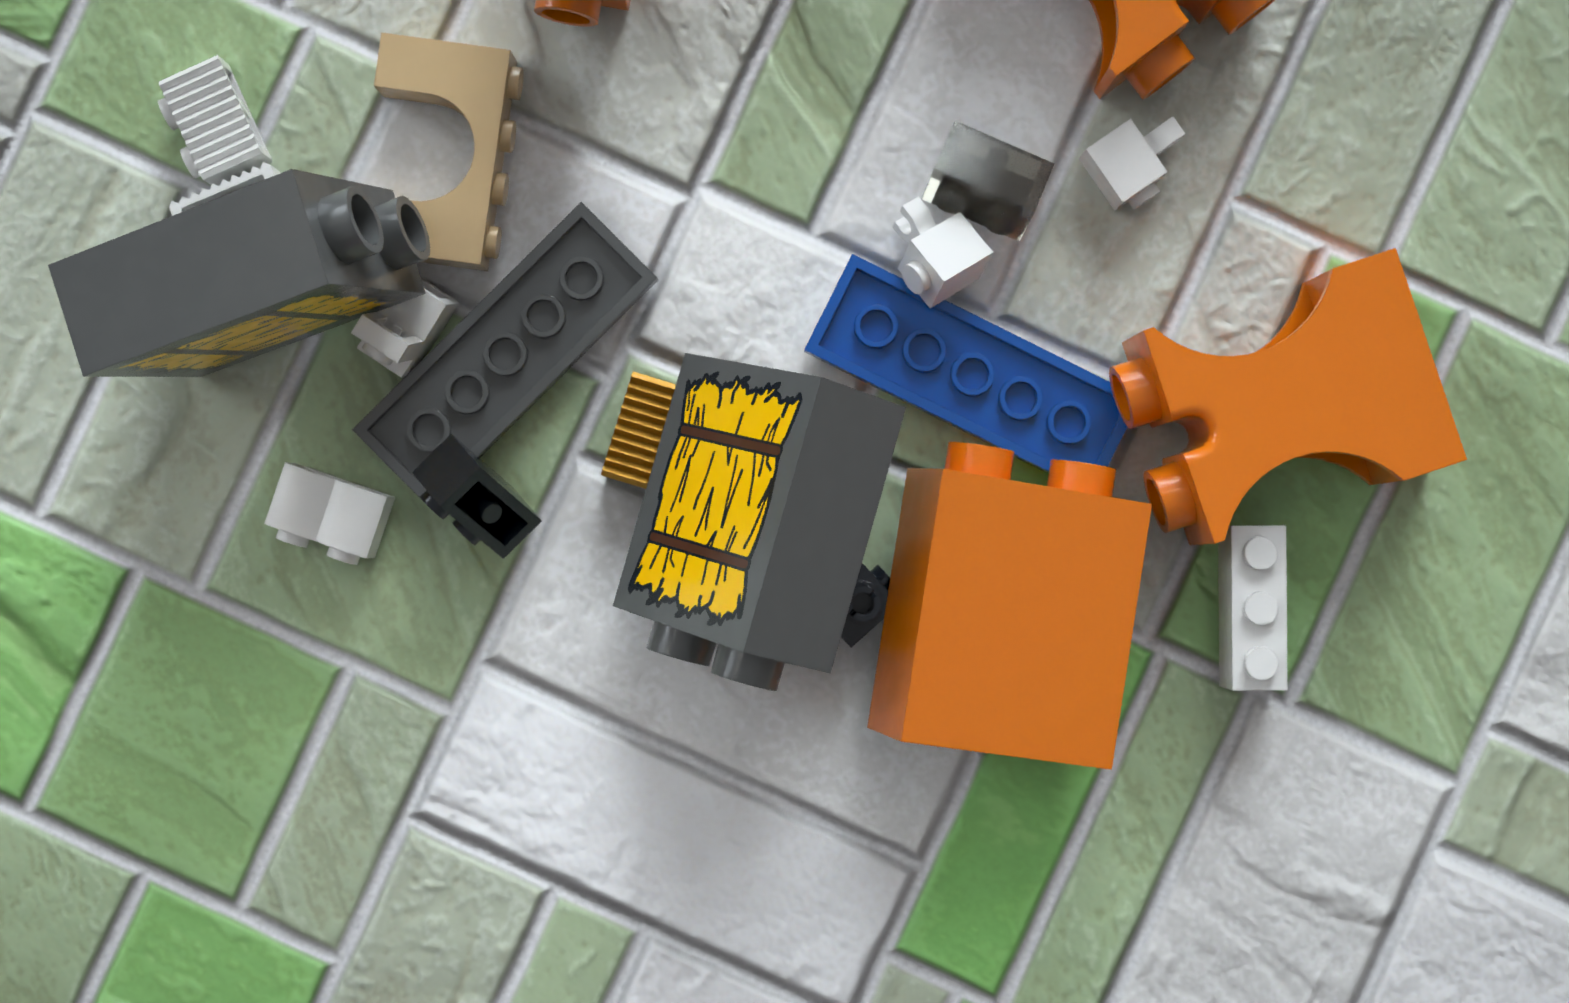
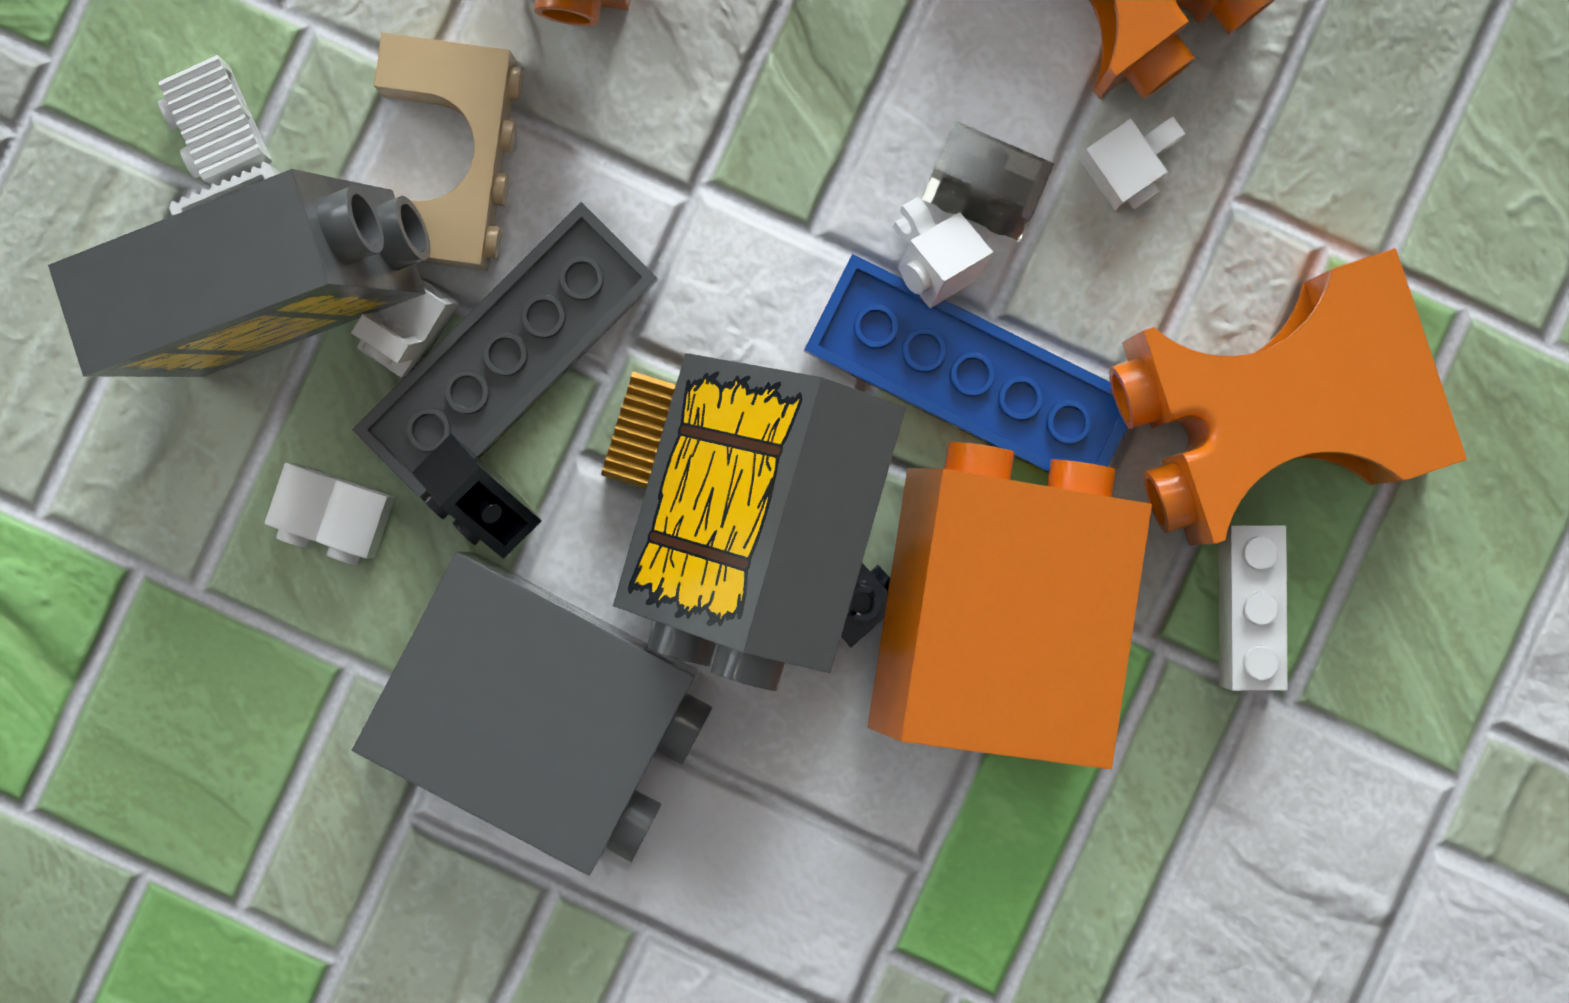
(532, 714): none -> dark grey brick

